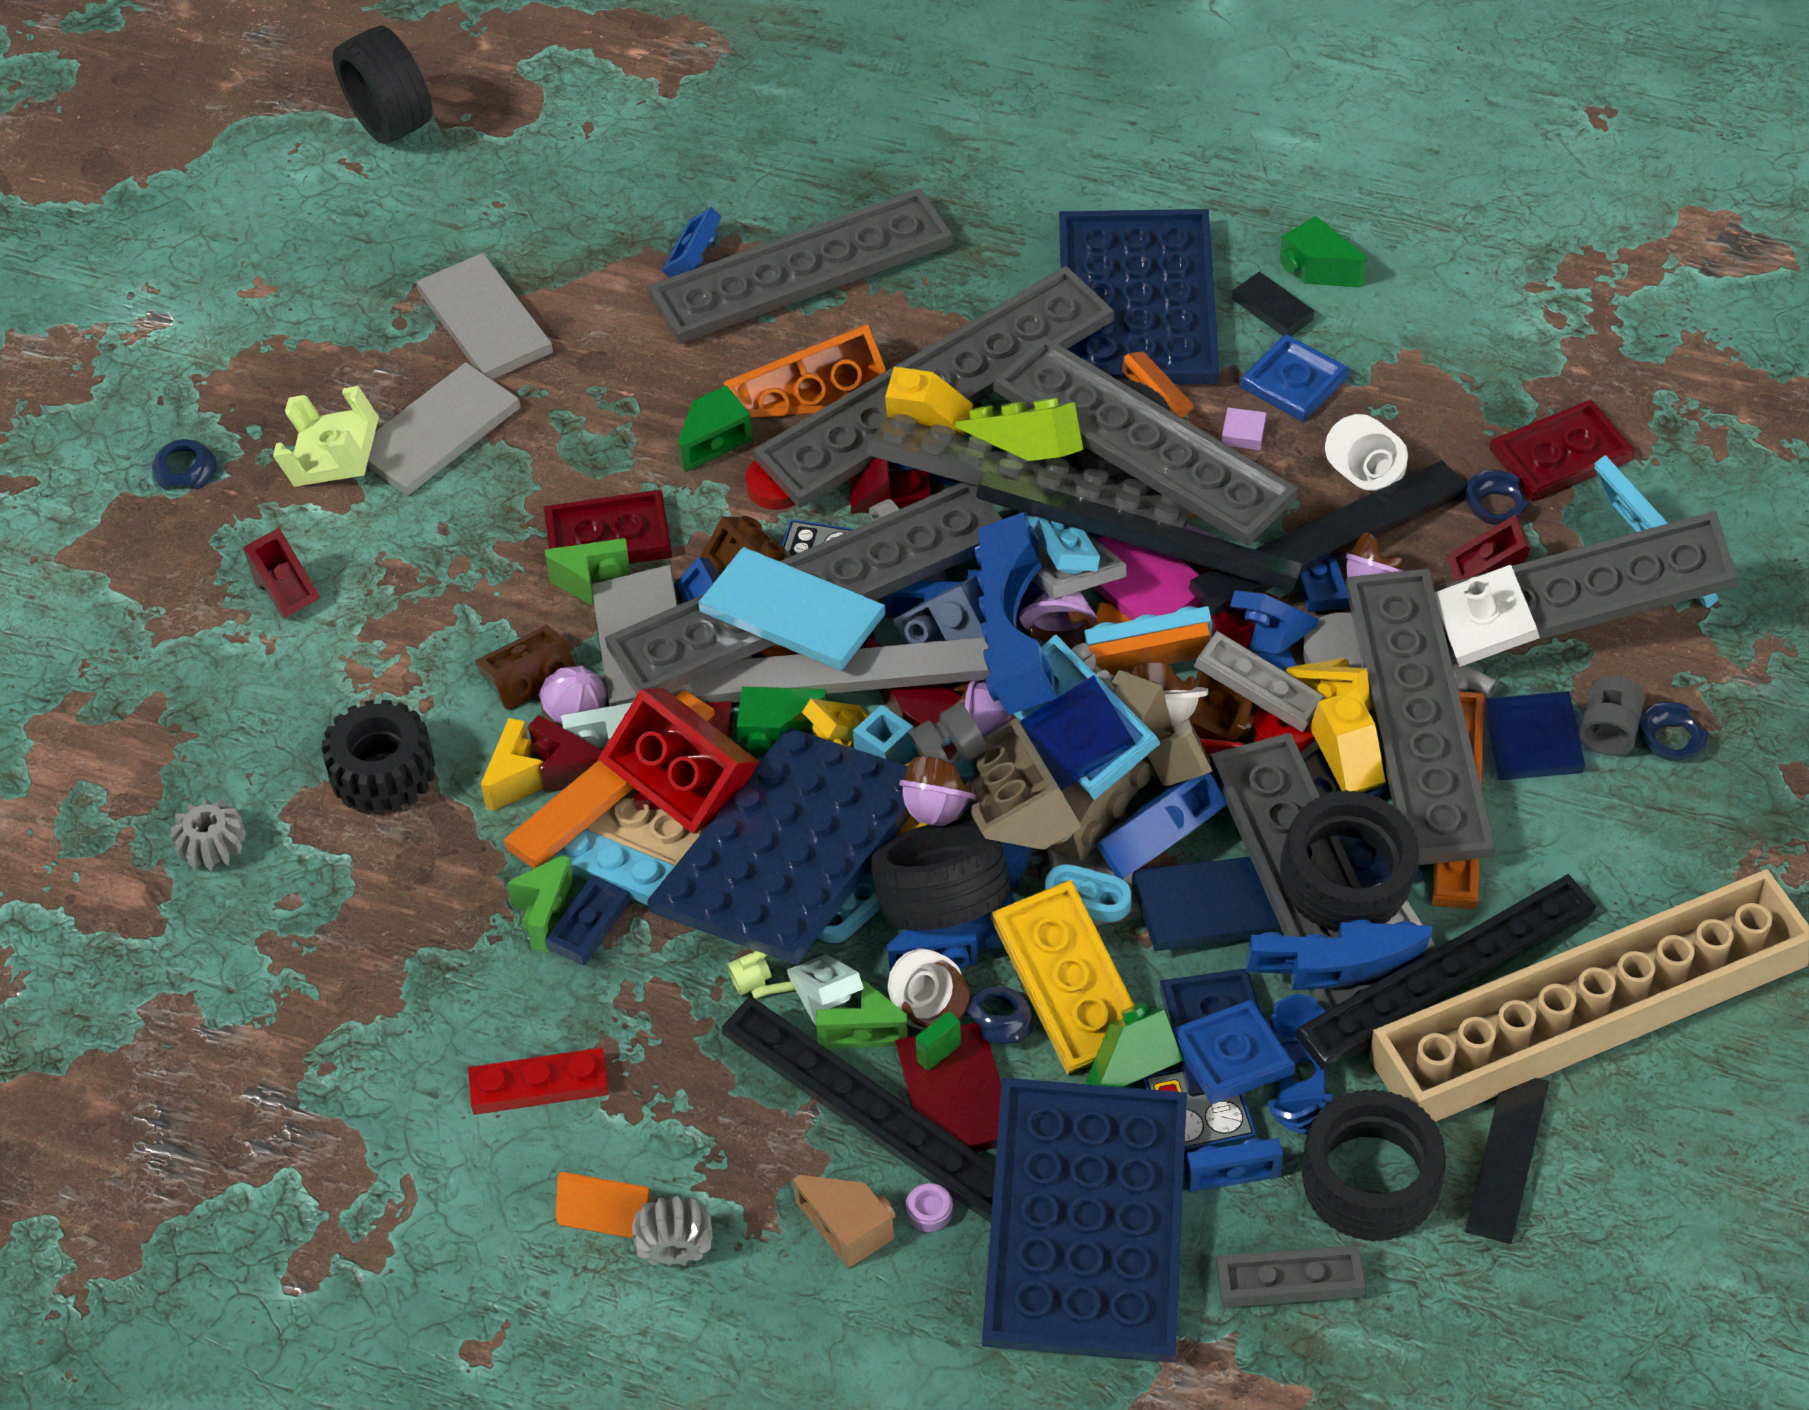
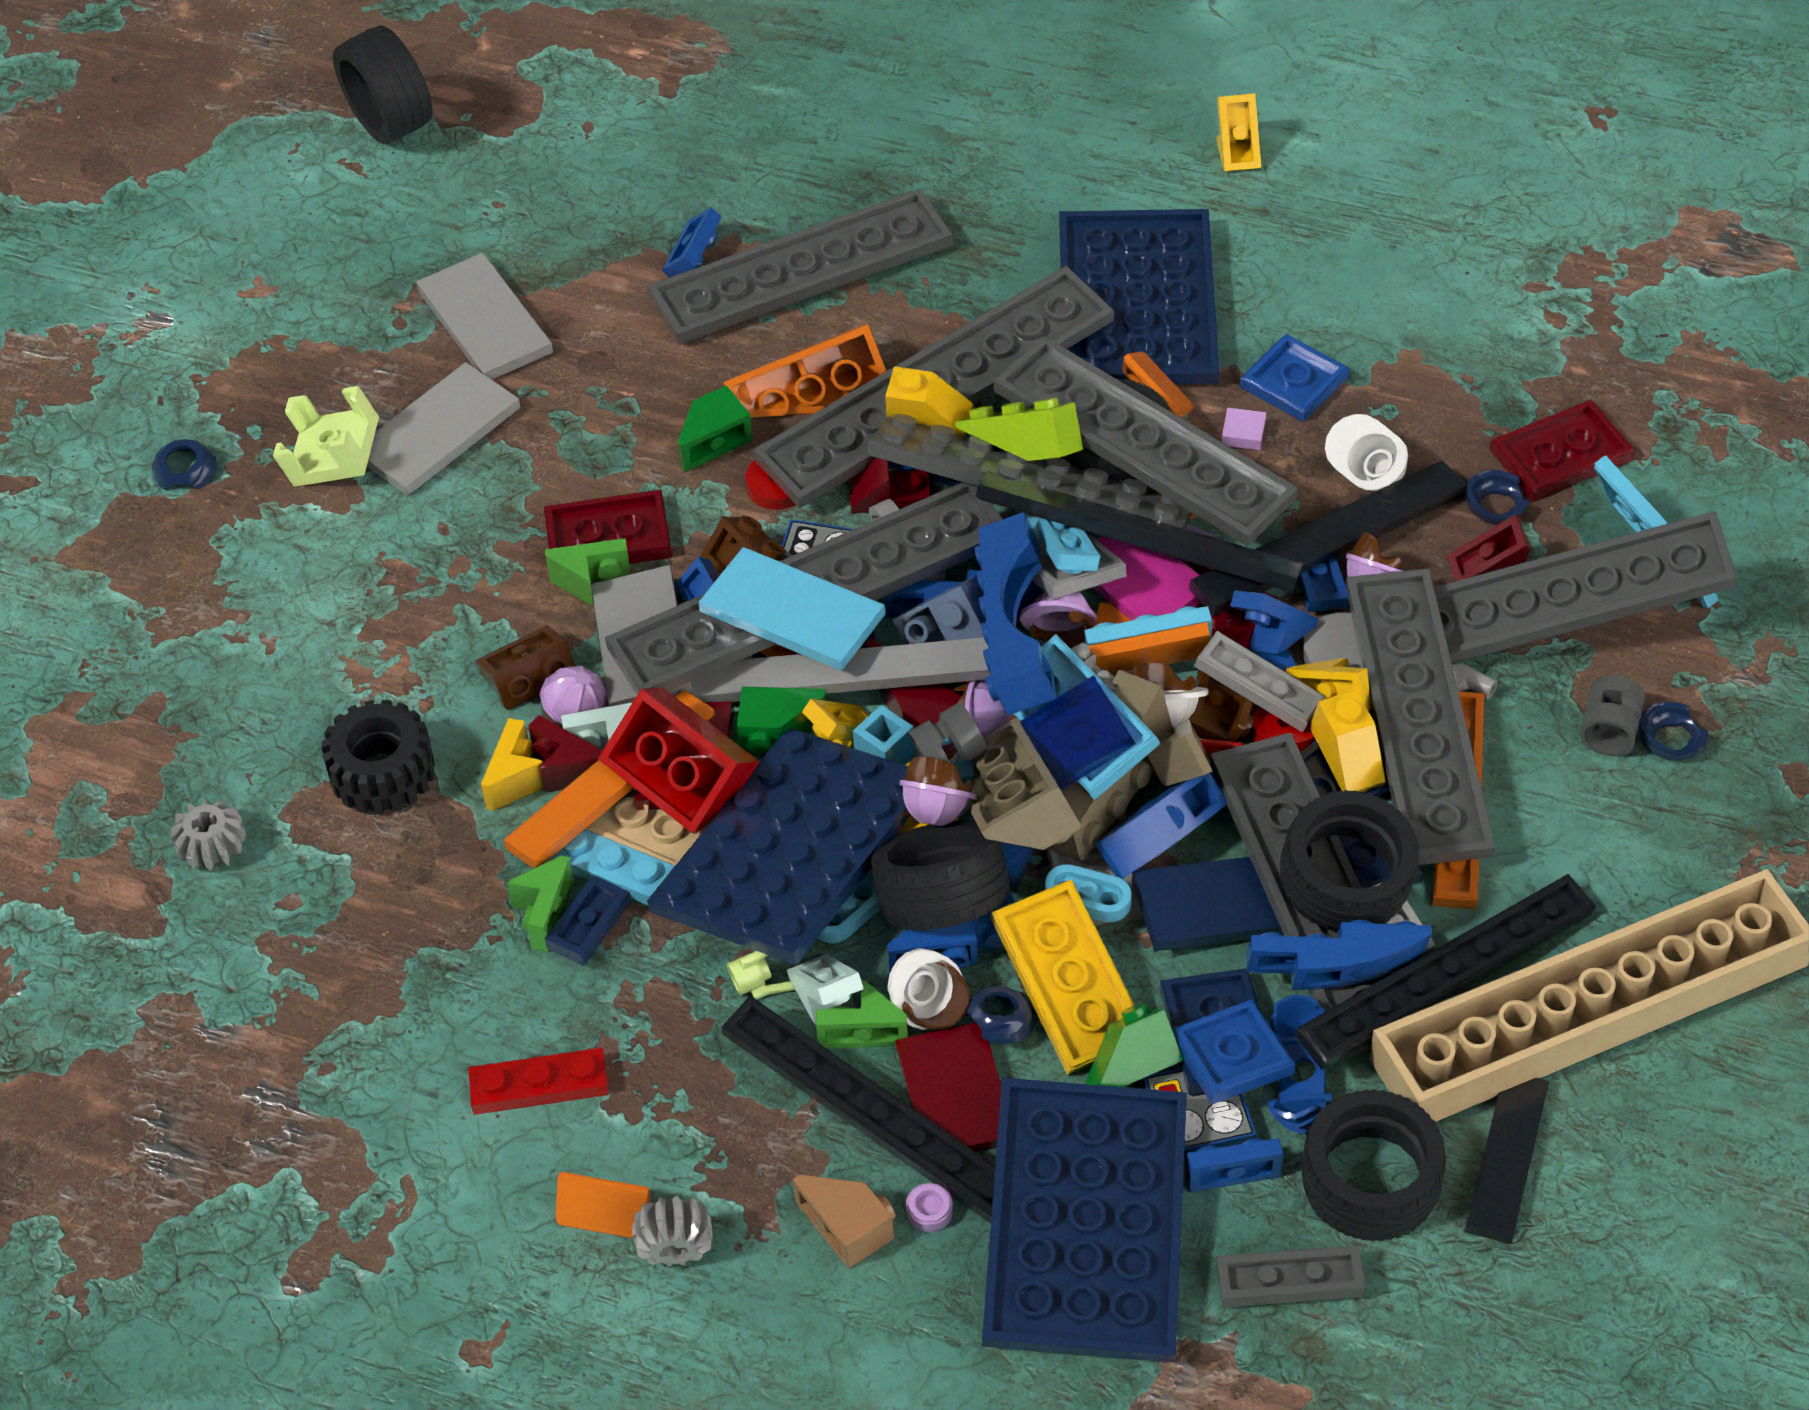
(280, 572): dark red slope -> none
(938, 1040): green tile -> none
(1238, 132): none -> yellow slope
(1273, 304): black tile -> none
(1322, 256): green slope -> none
(1485, 615): white tile -> none
(1534, 735): clear blue tile -> none

